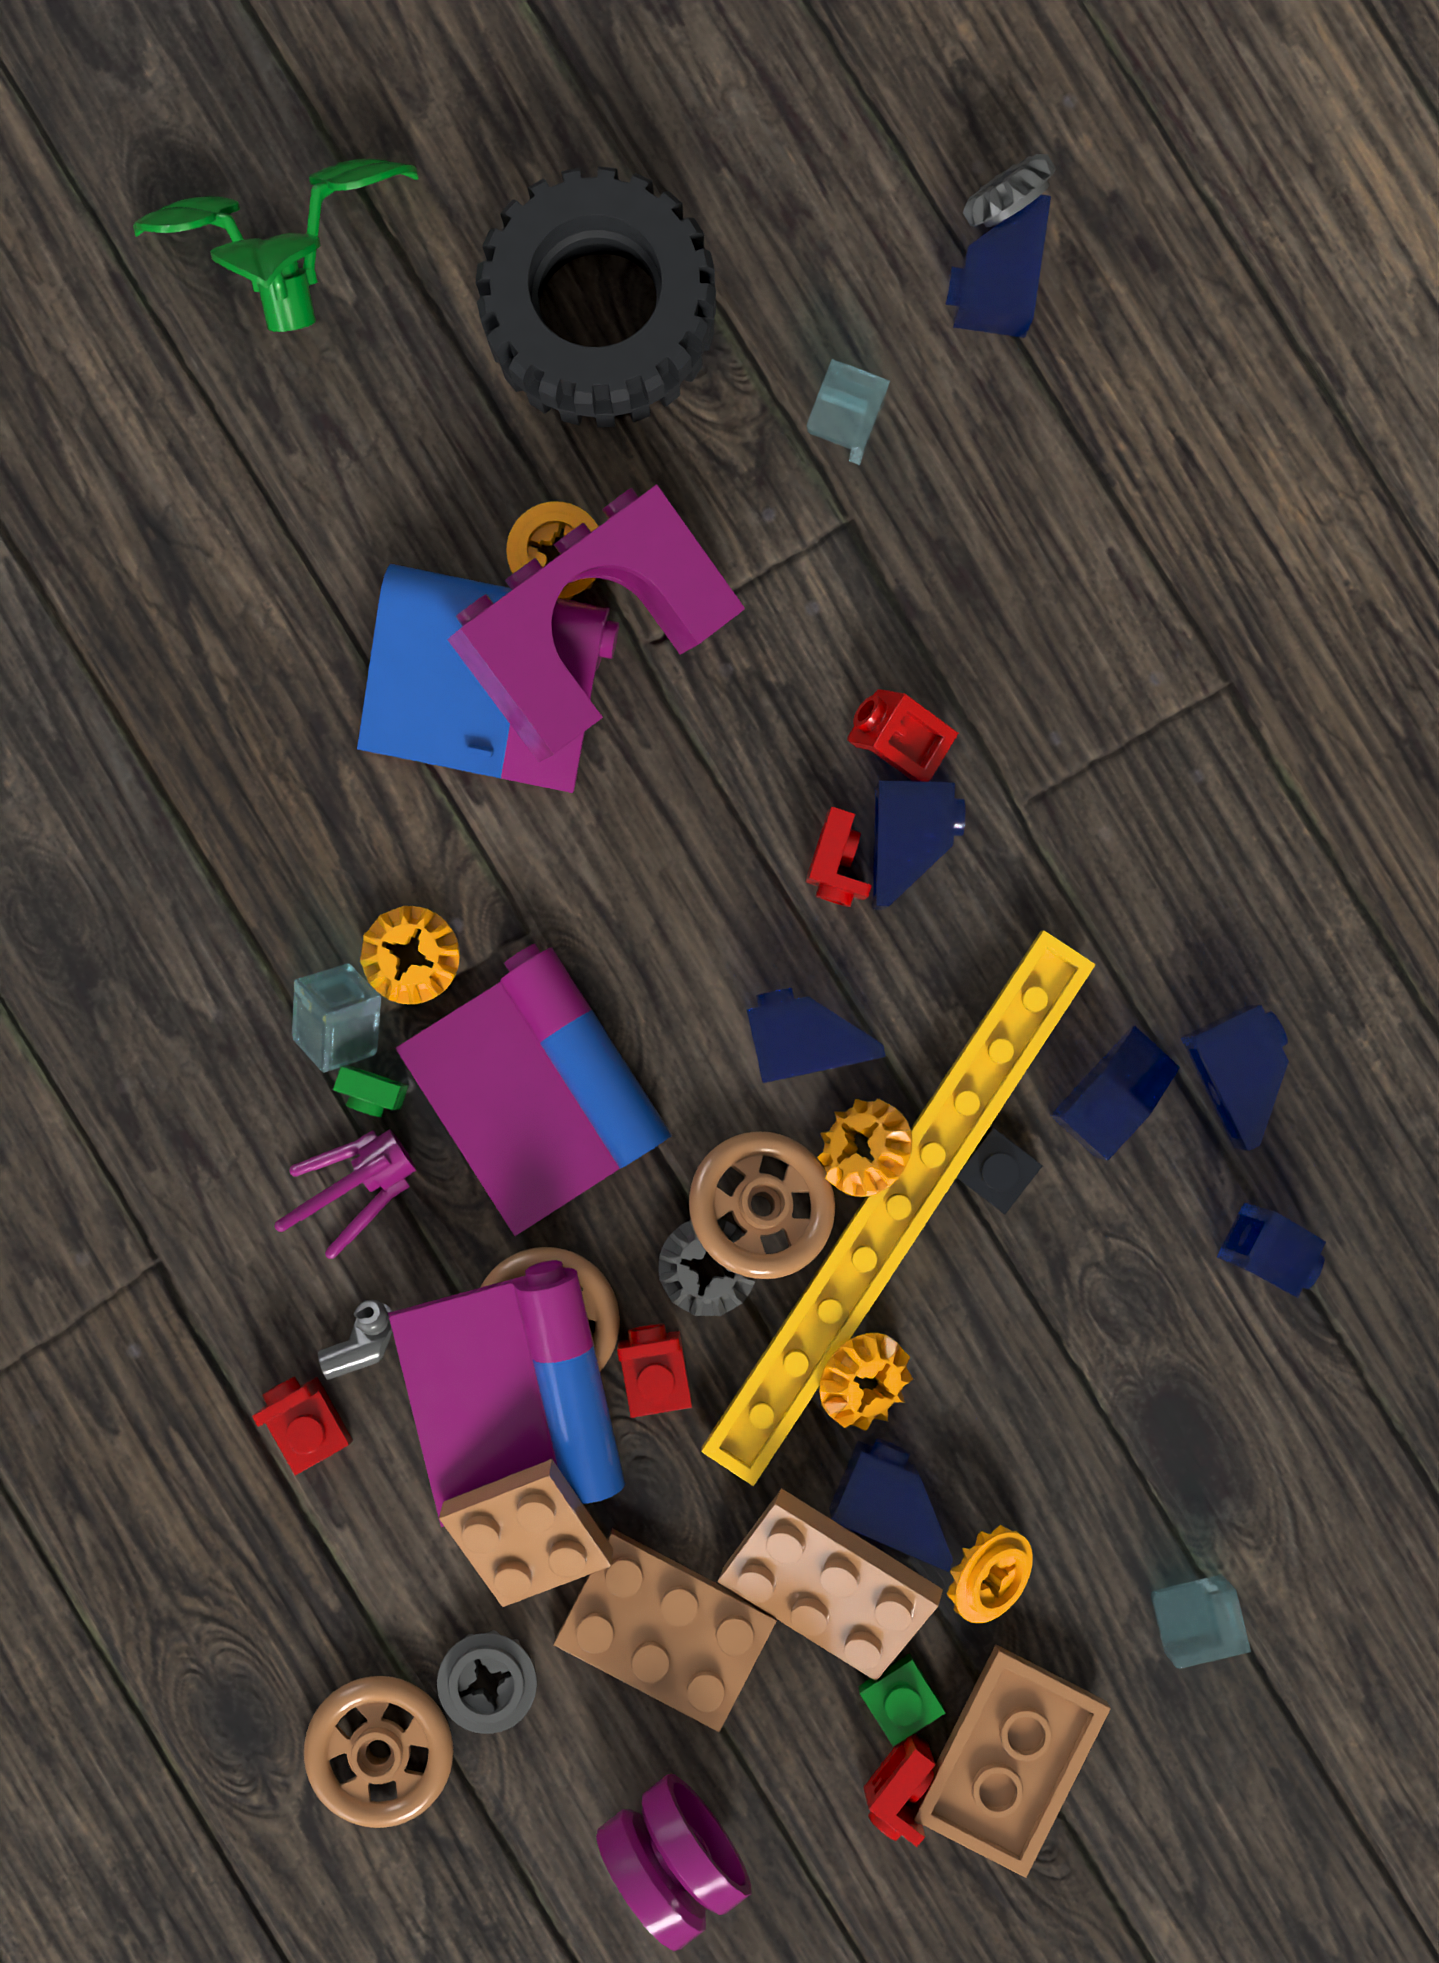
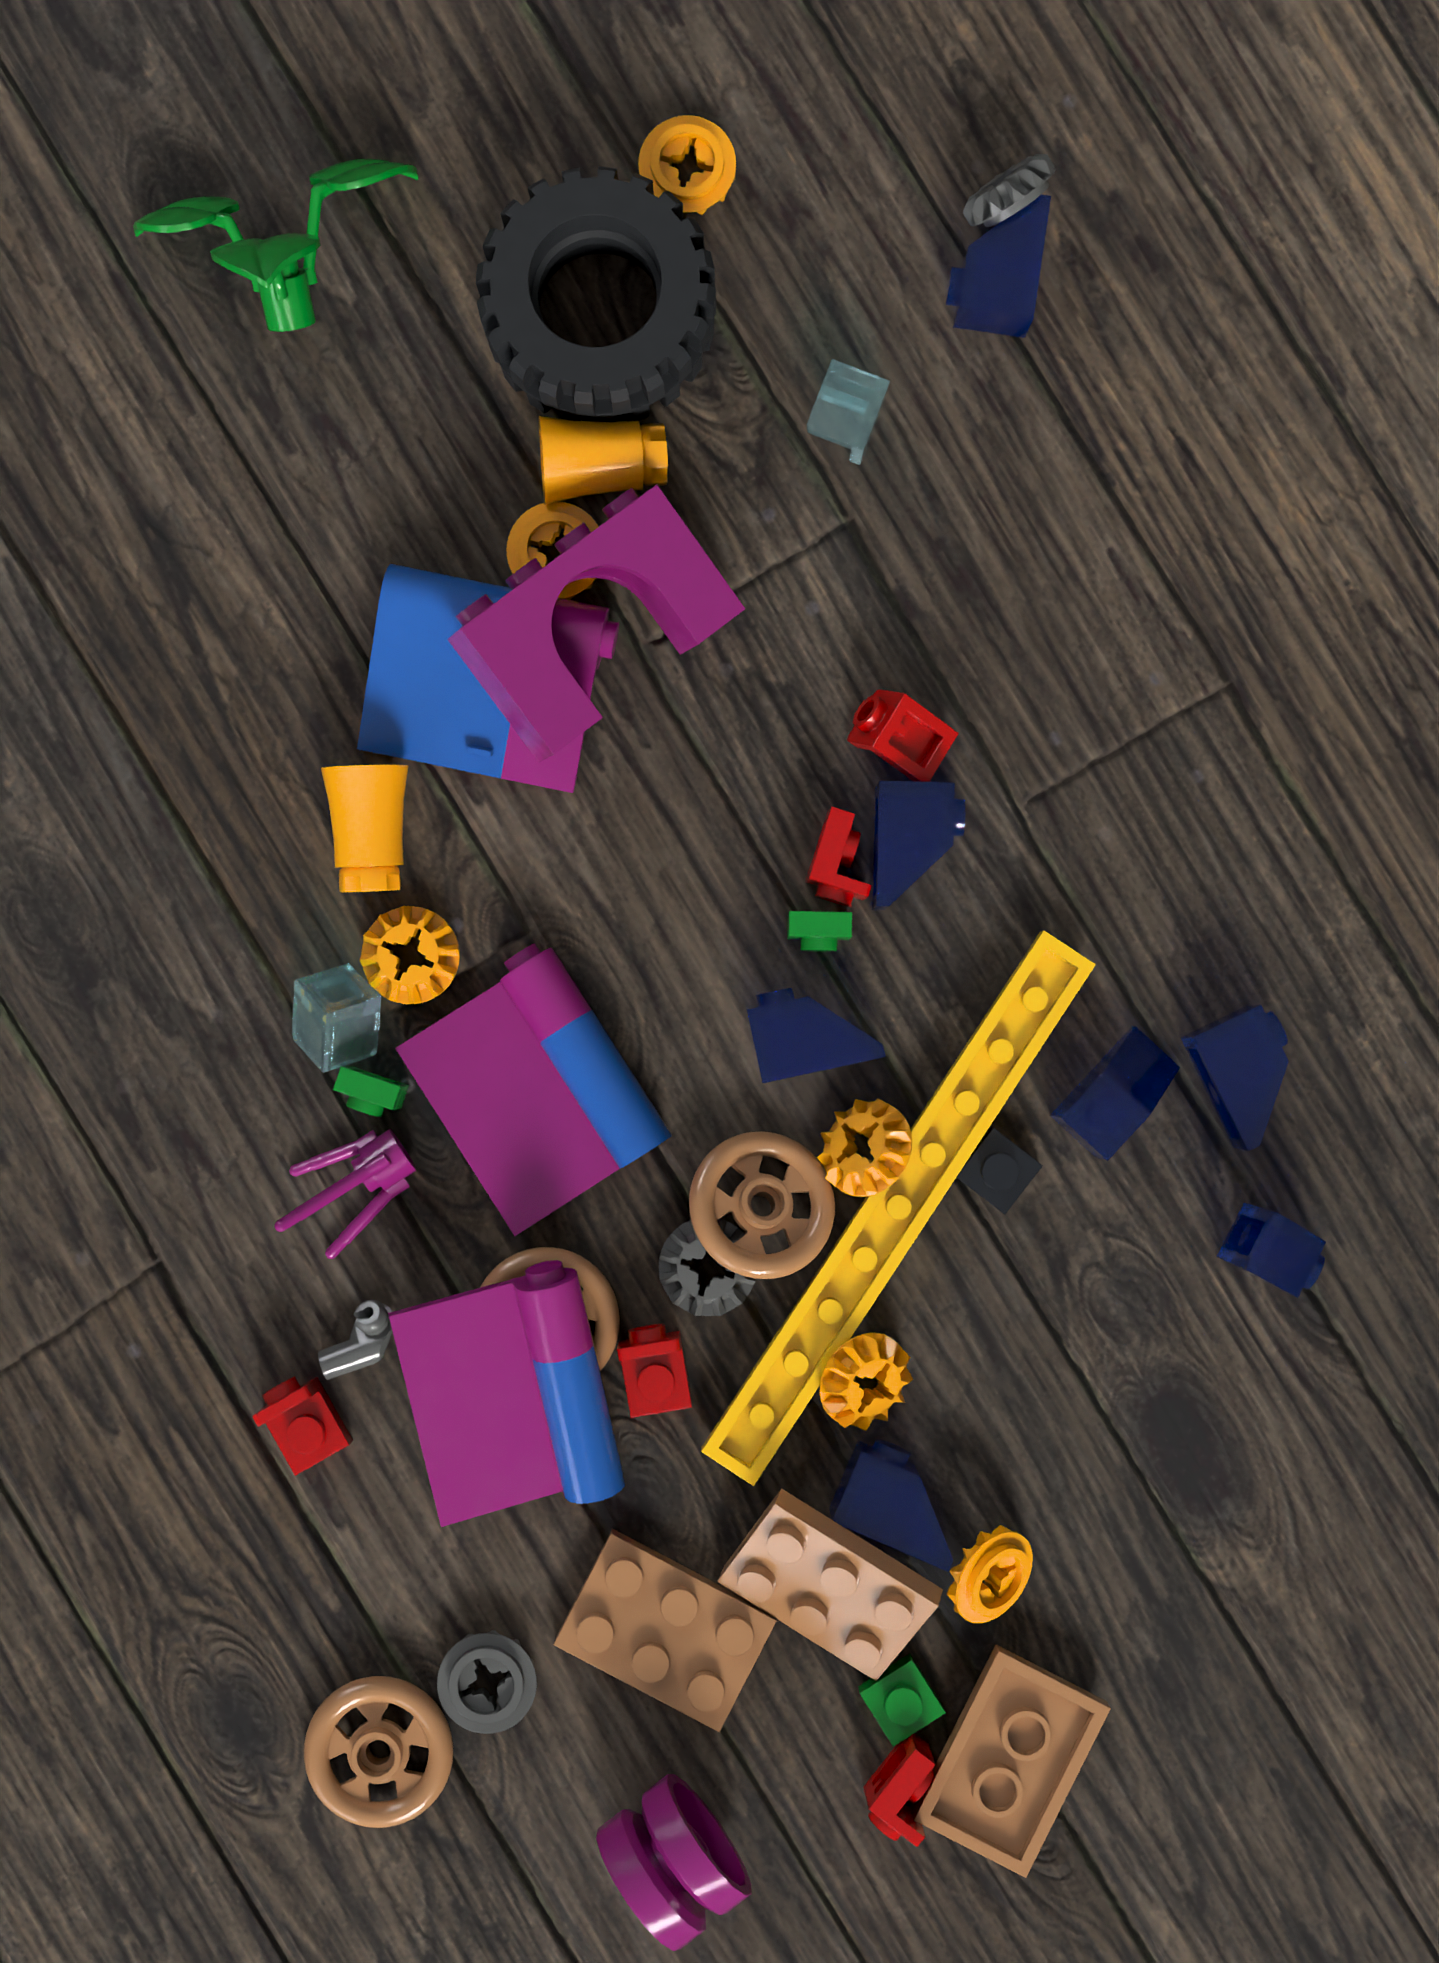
(367, 824): none -> light orange plant
(526, 1533): medium nougat plate -> none
(600, 457): none -> light orange plant
(713, 153): none -> light orange gear
(819, 929): none -> green plate
(1200, 1621): clear light blue panel -> none

